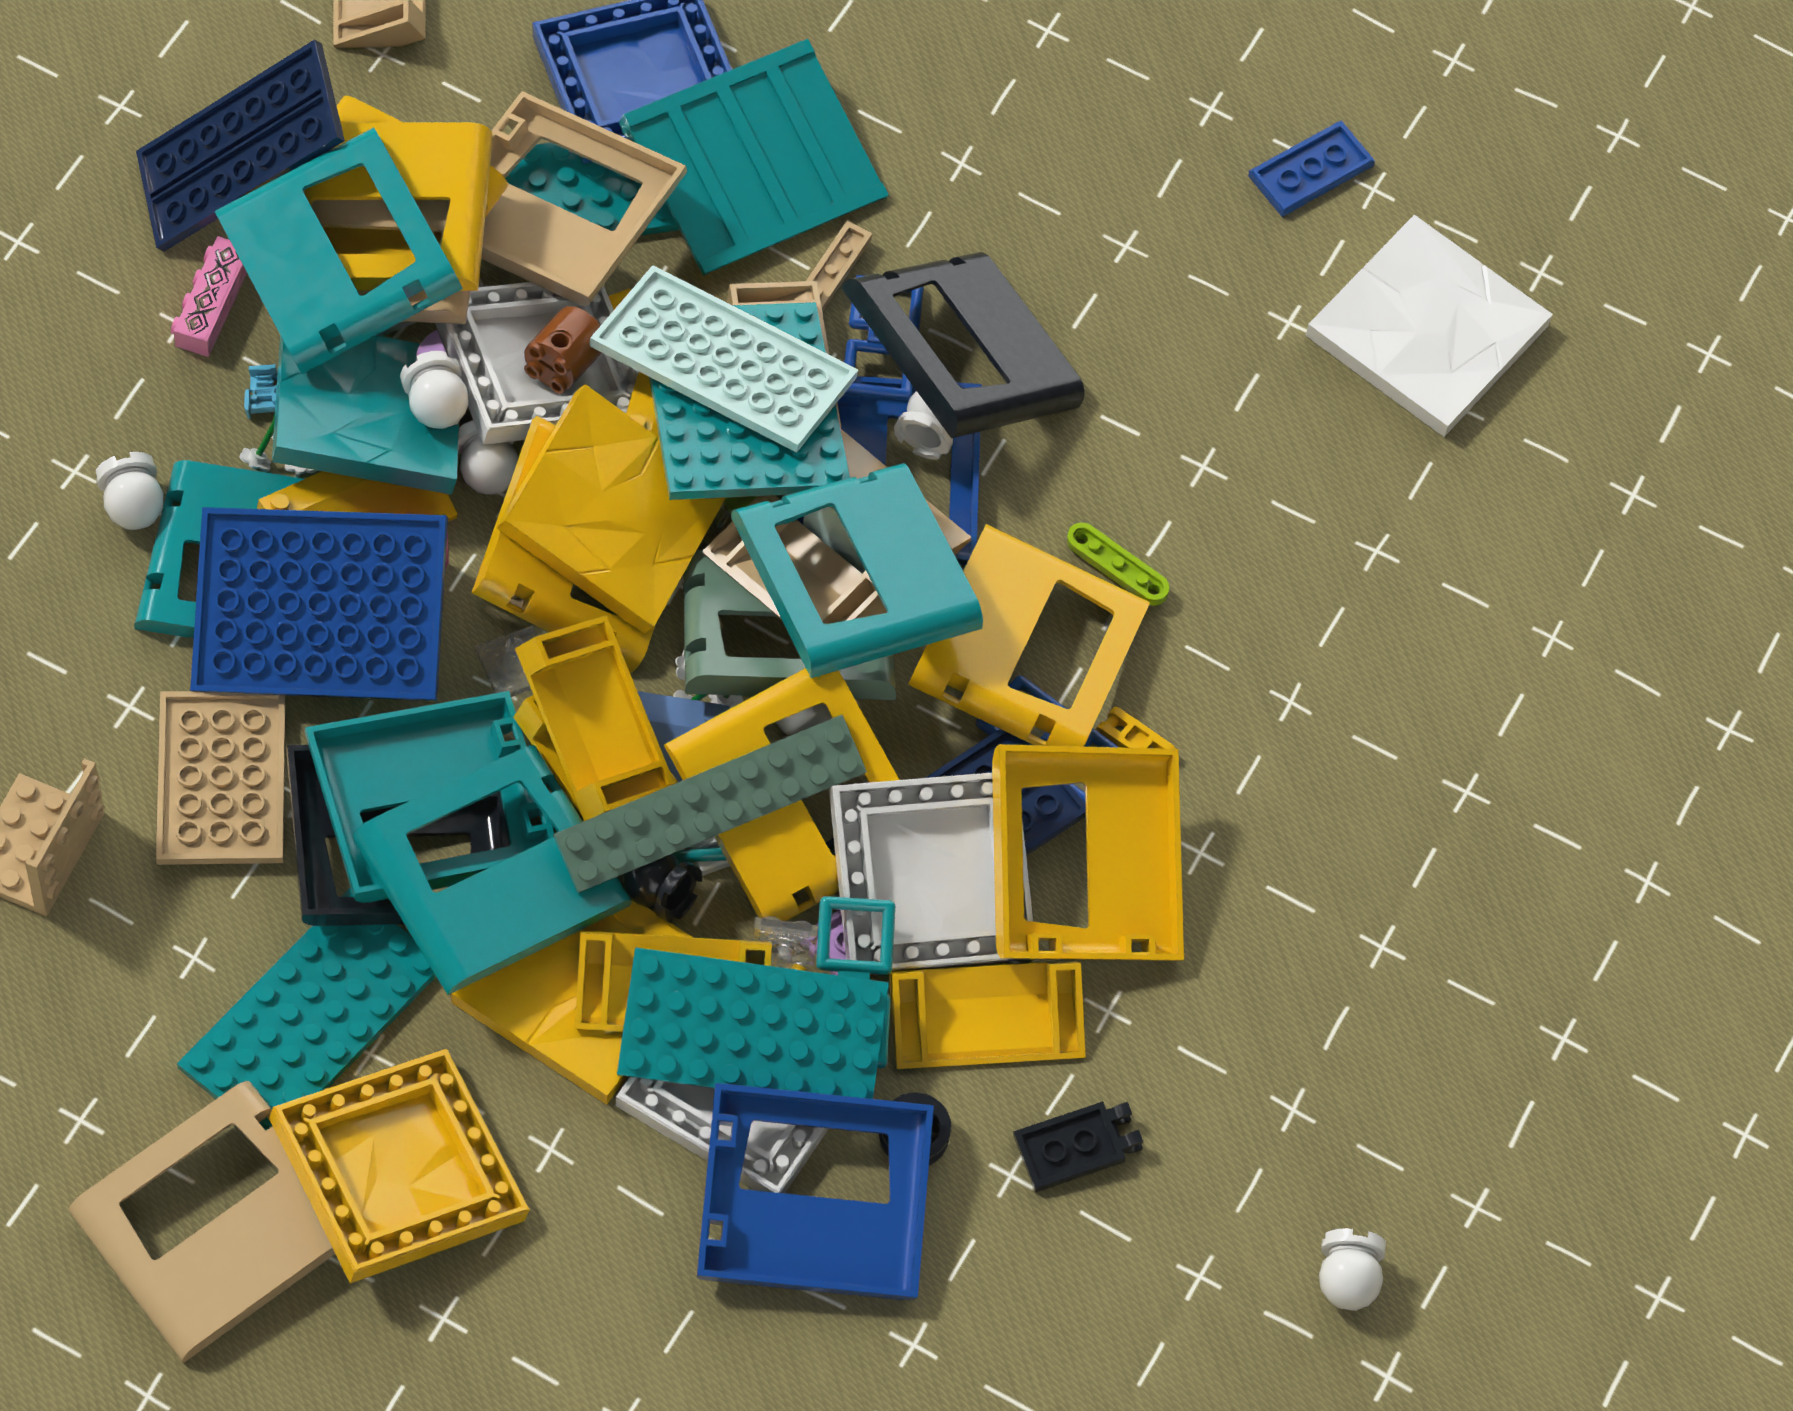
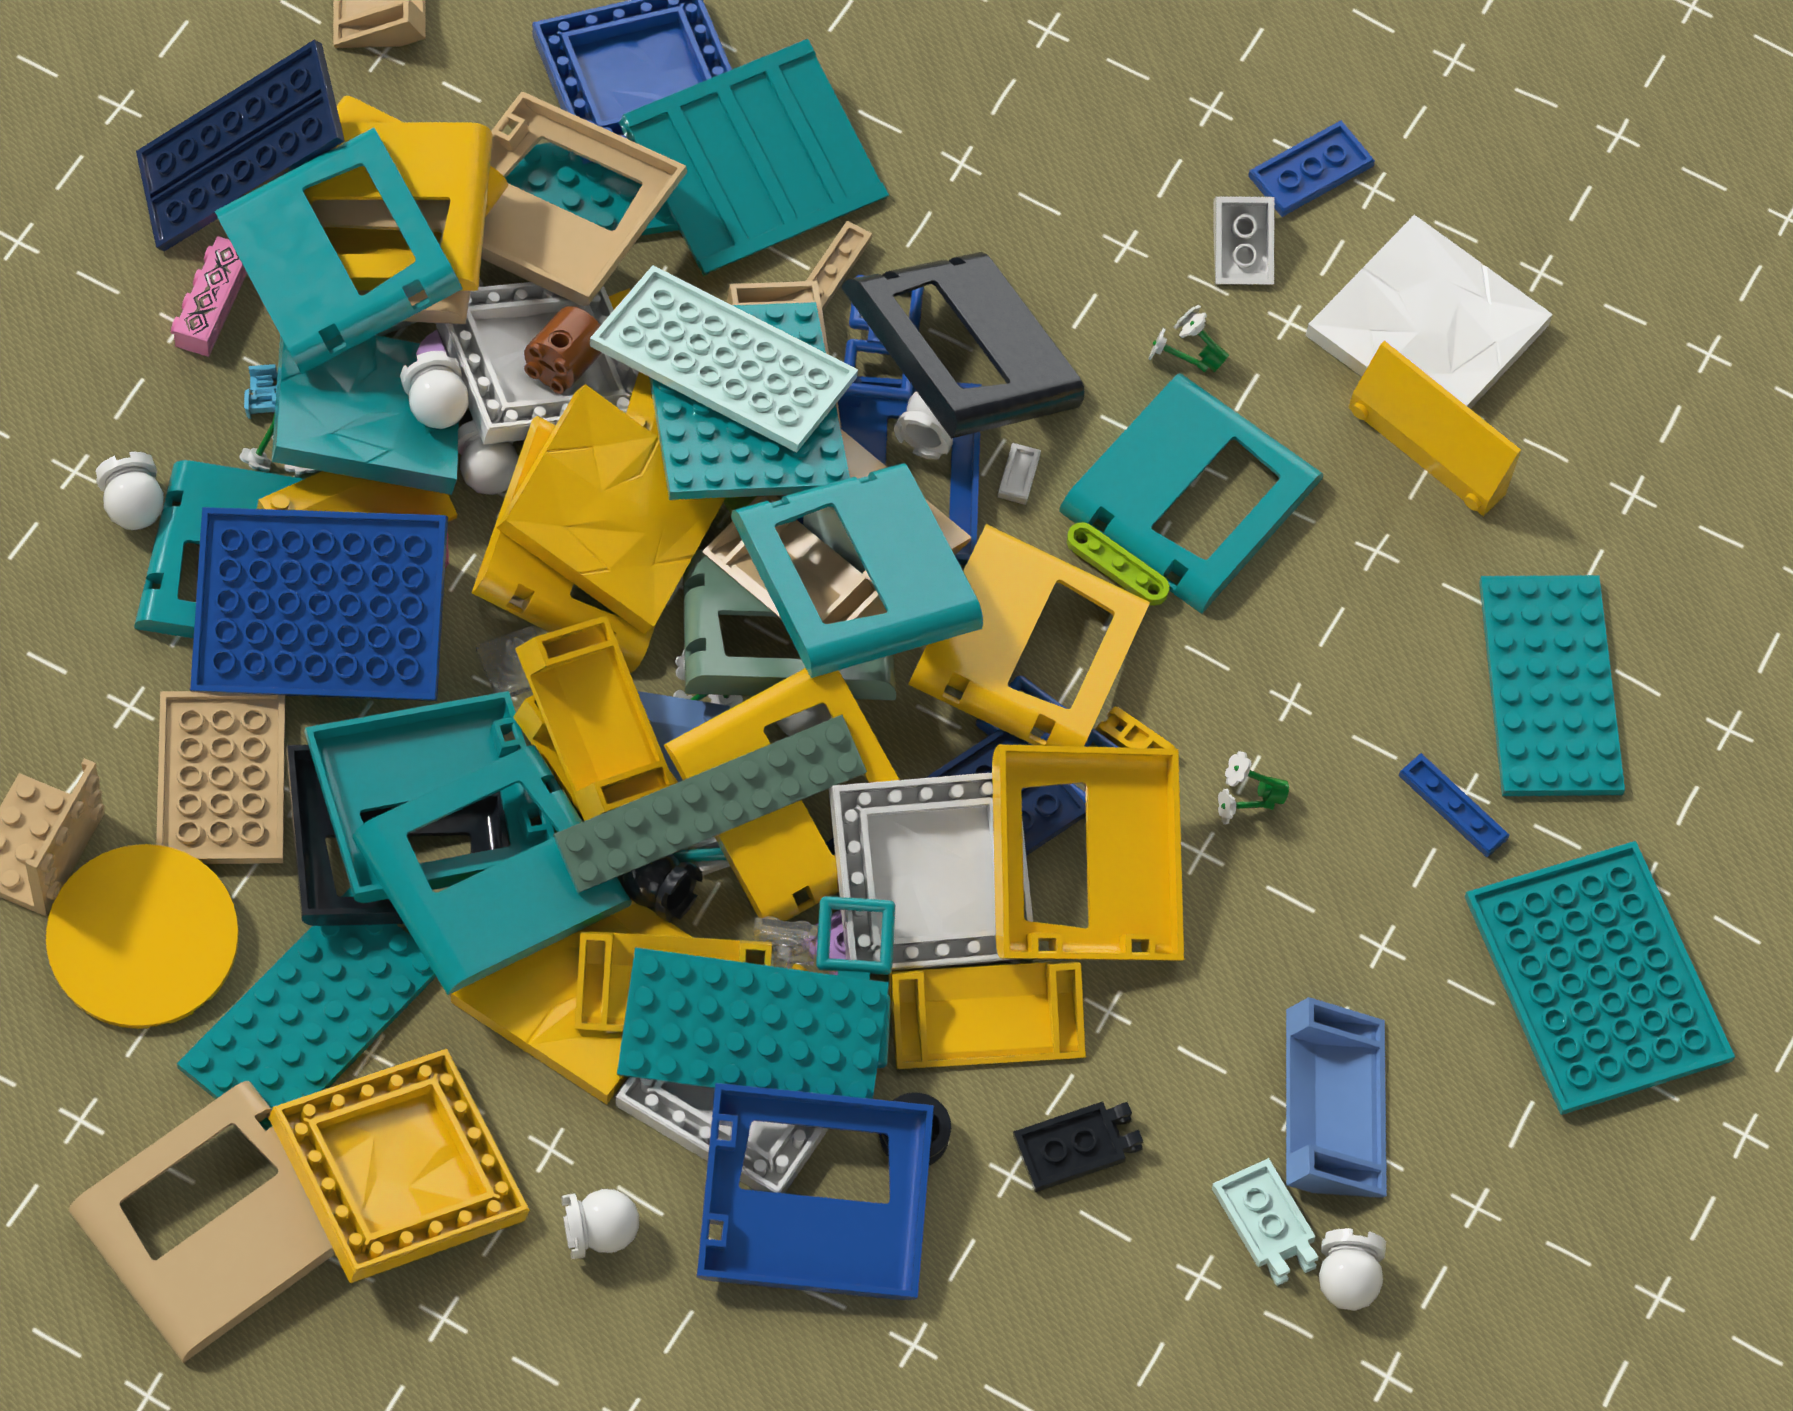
(142, 936): none -> yellow tile
(601, 1221): none -> white tile
(1019, 473): none -> white tile
(1159, 461): none -> teal door
(1212, 354): none -> plant
(1244, 240): none -> white slope
(1267, 1219): none -> light aqua tile
(1269, 788): none -> plant
(1335, 1100): none -> medium blue slope
(1435, 429): none -> yellow slope
(1454, 805): none -> blue tile
(1551, 686): none -> teal plate
(1599, 977): none -> teal plate

